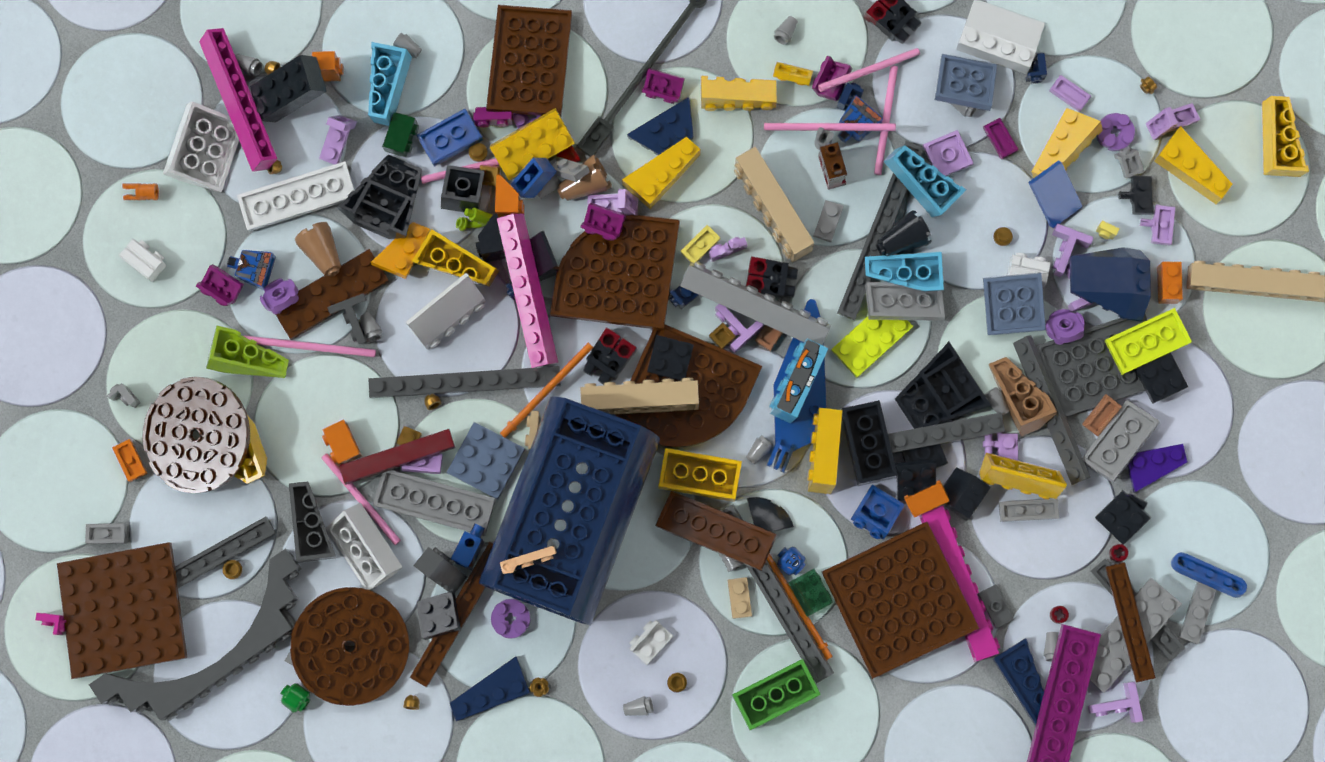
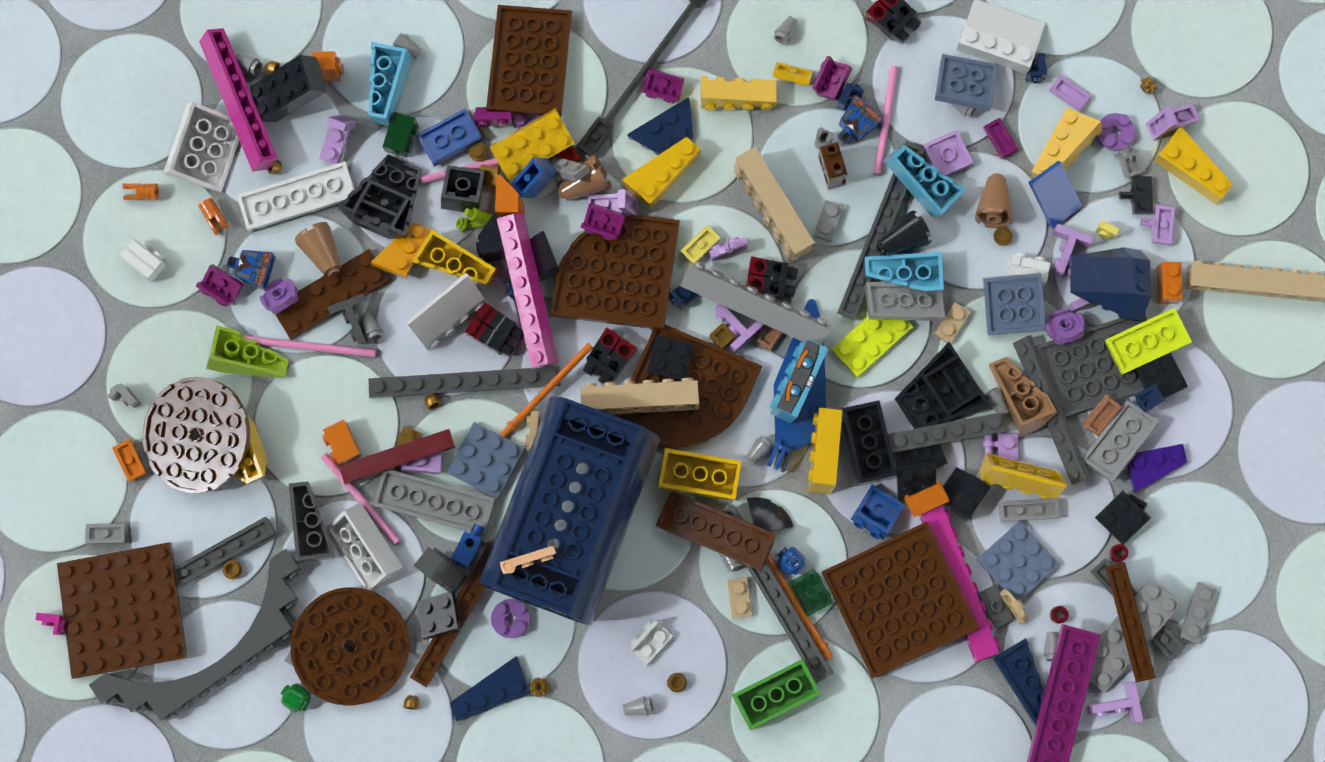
(212, 213): none -> orange hinge
(500, 333): none -> black hips
(830, 126): bright pink piece -> none
(869, 69): bright pink piece -> none
(952, 323): none -> tan plate
(995, 203): none -> medium nougat cone
(1015, 606): none -> tan plate
(1017, 561): none -> sand blue plate
(1149, 398): none -> dark blue bracket
(1209, 575): blue plate -> none
(1281, 140): yellow wedge -> none

